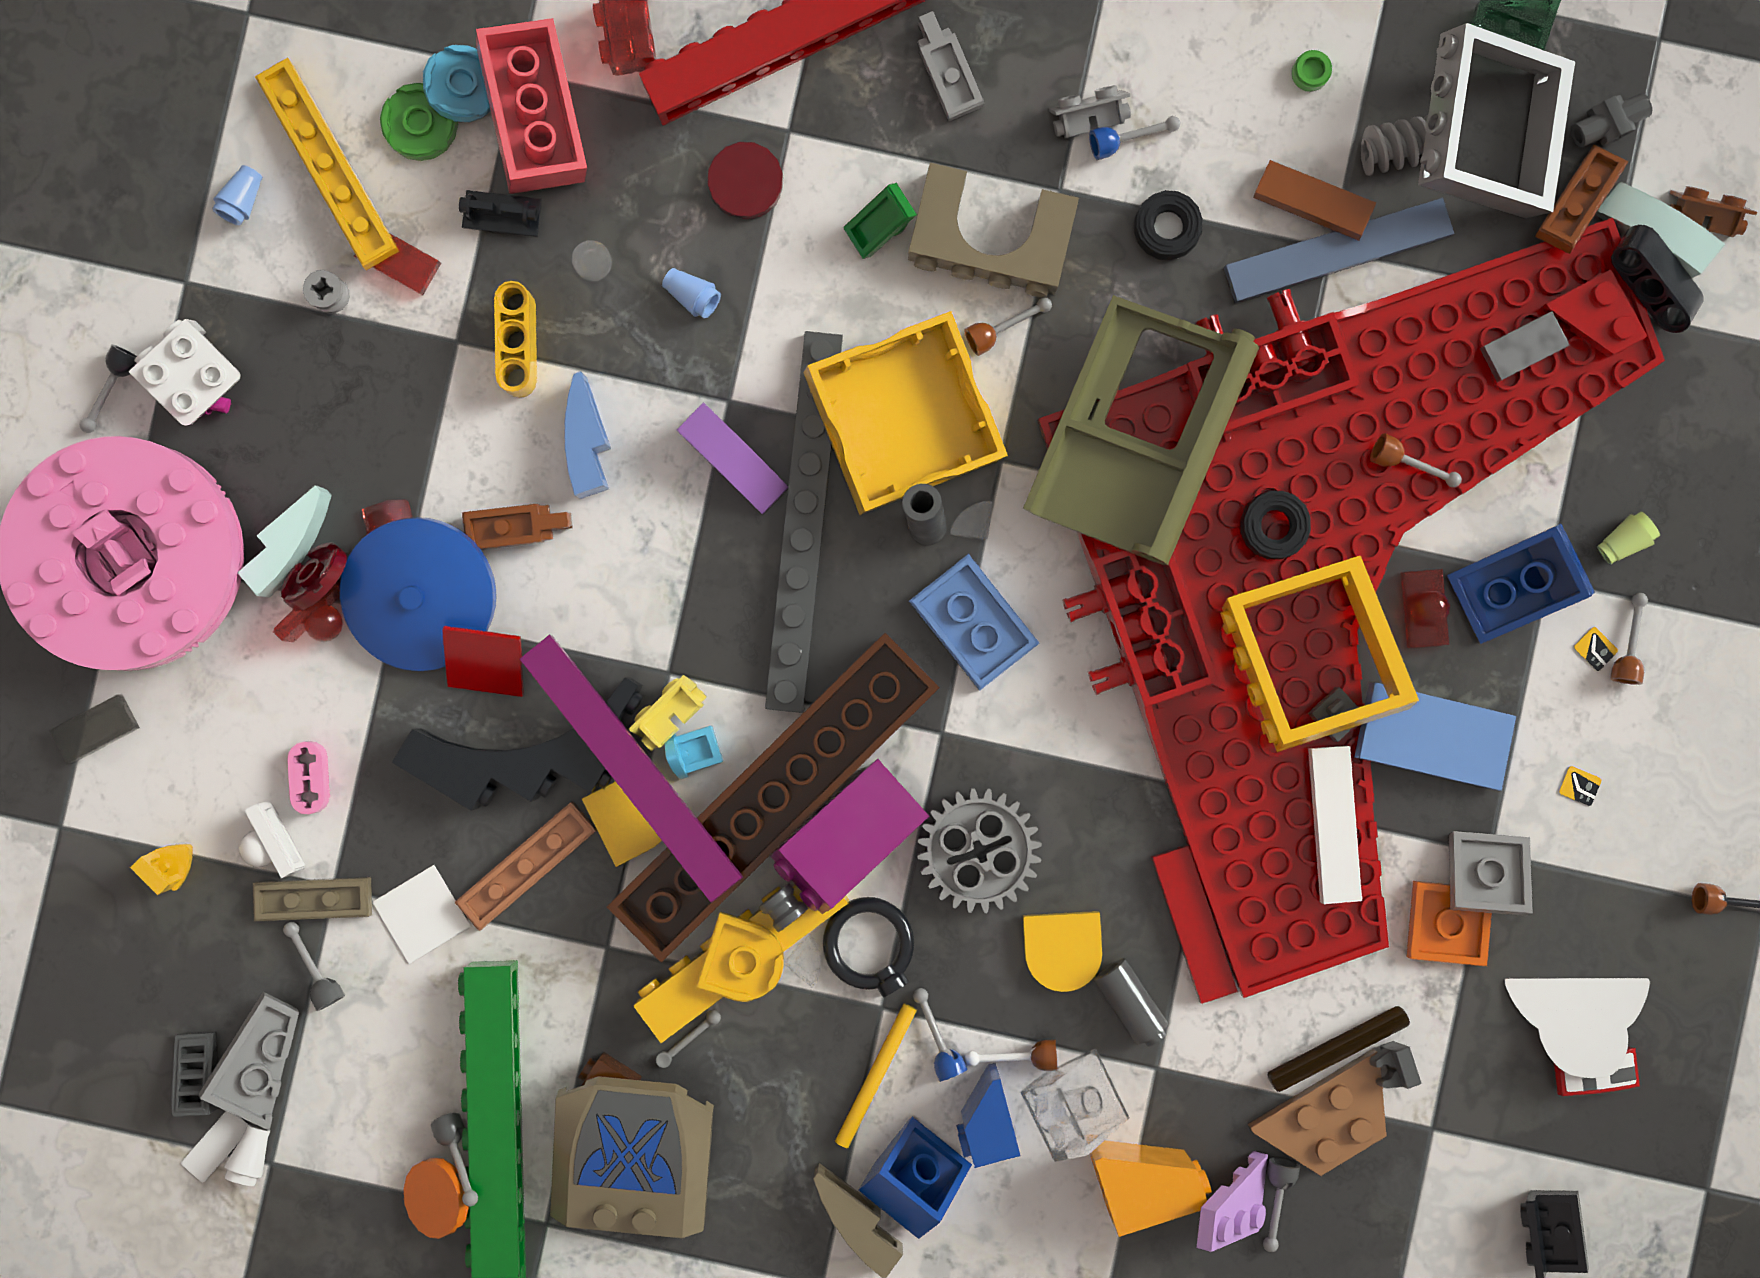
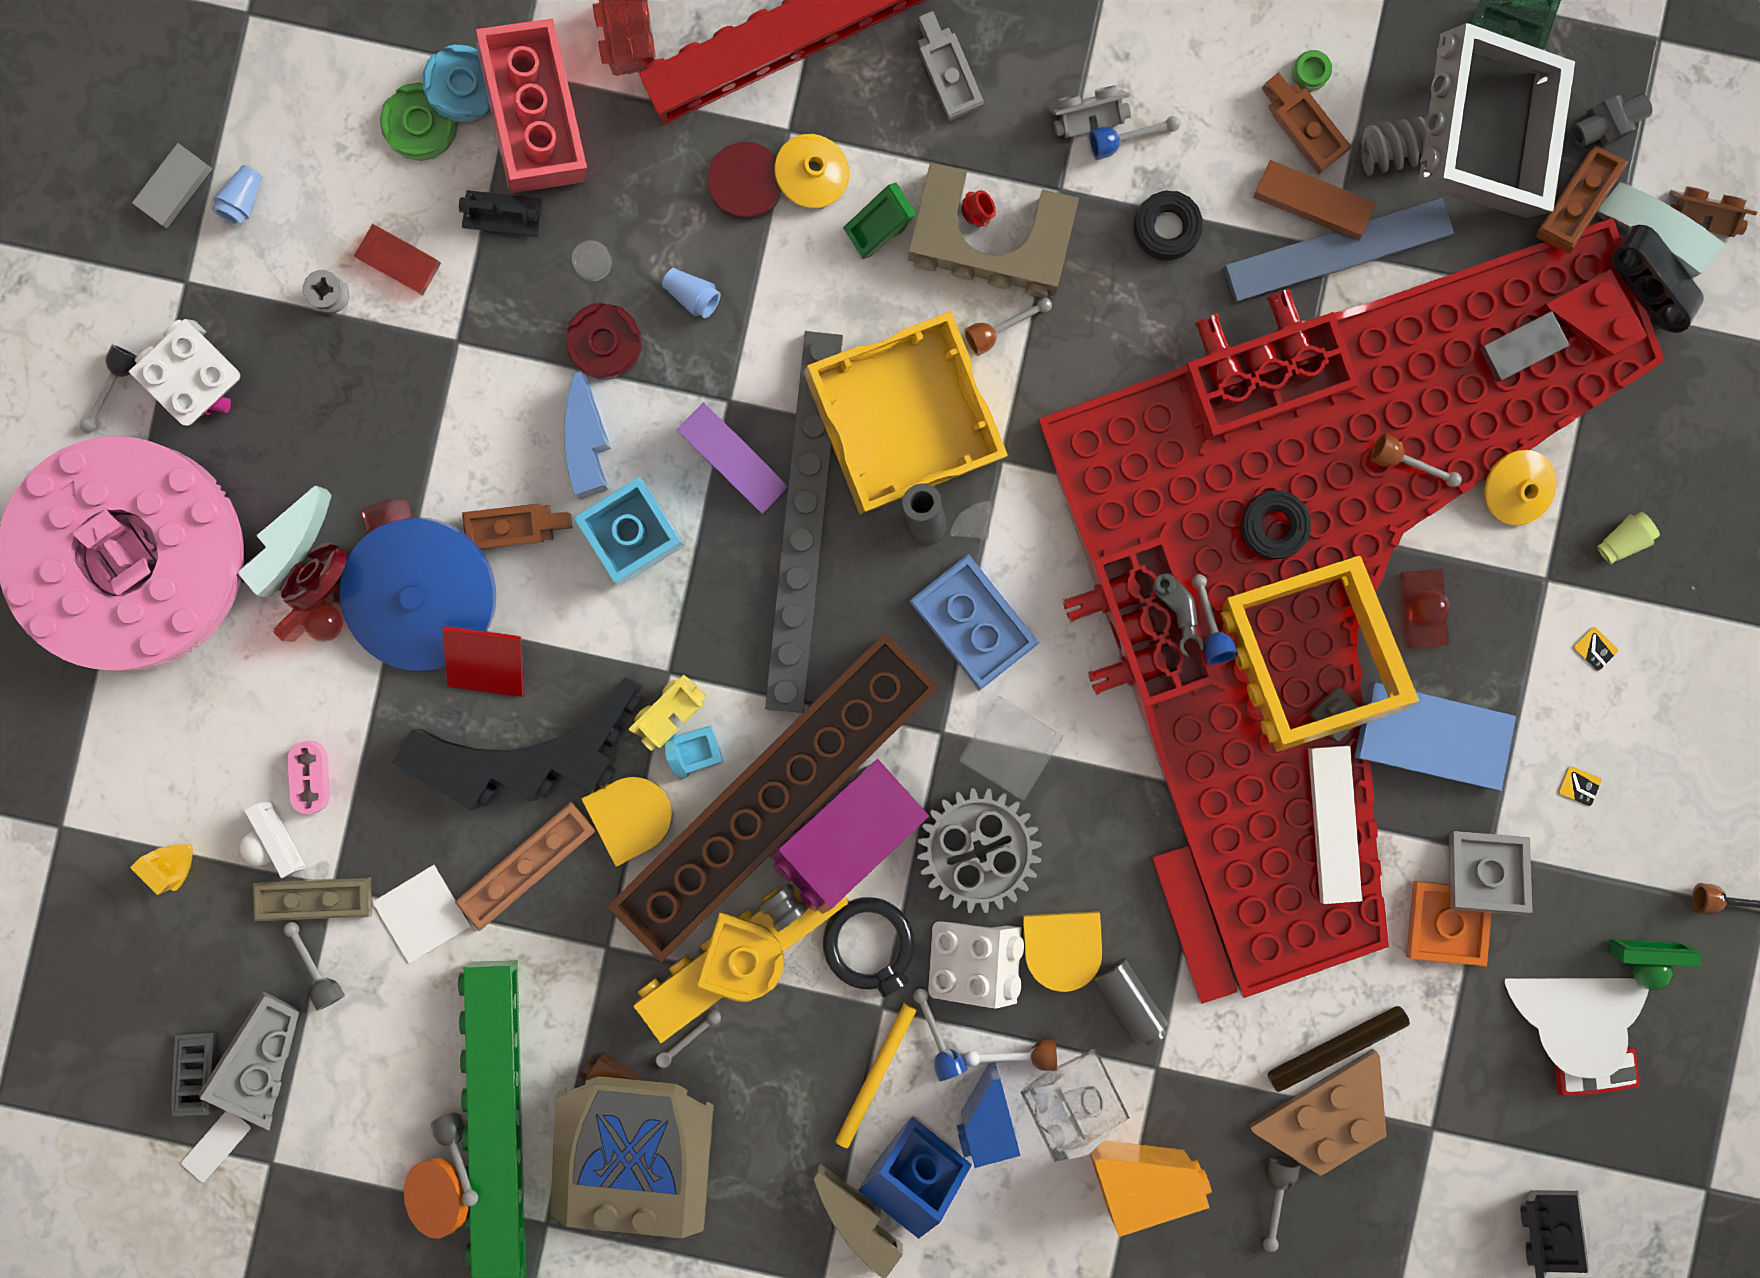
(94, 729): clear smoke tile -> none
(172, 185): none -> light grey tile
(248, 1157): white cone -> none
(327, 164): yellow tile -> none
(507, 323): yellow beam -> none
(603, 341): none -> dark red tile
(629, 531): none -> medium azure brick
(631, 768): magenta tile -> none
(810, 187): none -> yellow dish
(975, 964): none -> white bracket
(978, 208): none -> red plate
(1011, 748): none -> clear tile
(1120, 484): olive piece -> none
(1182, 603): none -> dark grey arm
(1218, 646): none -> blue hinge
(1236, 1209): lavender wing -> none
(1305, 123): none -> dark orange hinge
(1399, 1065): dark grey tile -> none
(1507, 484): none -> yellow dish
(1521, 584): blue slope -> none
(1630, 668): hinge -> none
(1654, 959): none -> green tile

